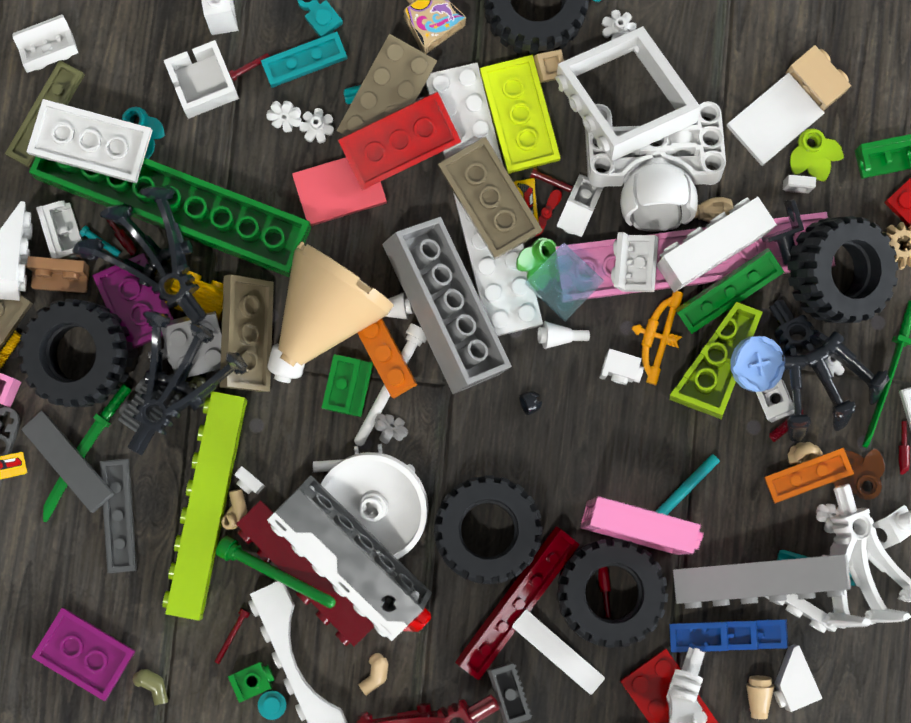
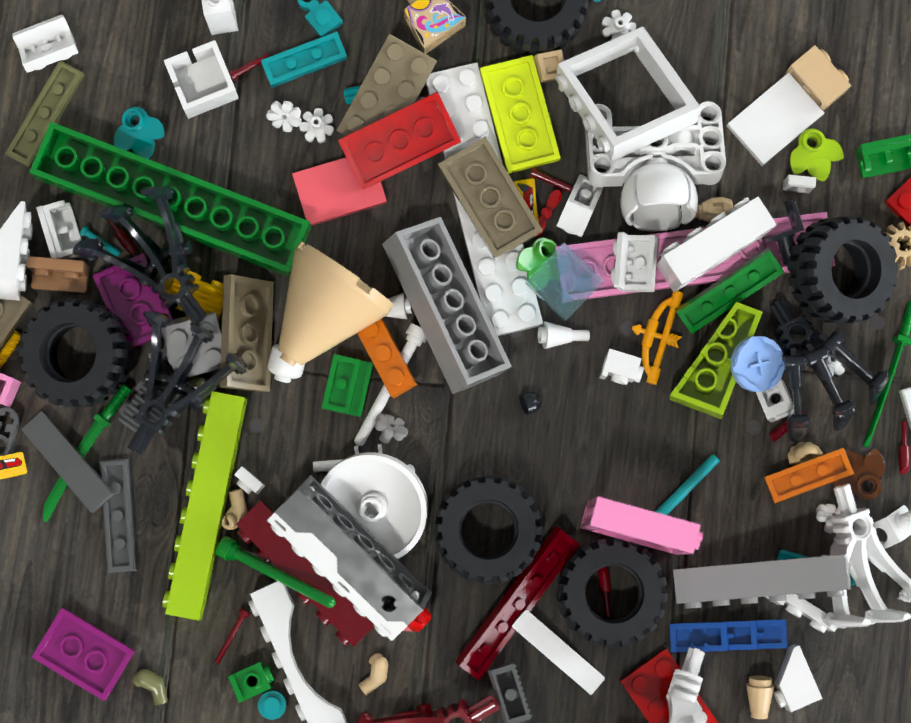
(89, 141): white plate -> none

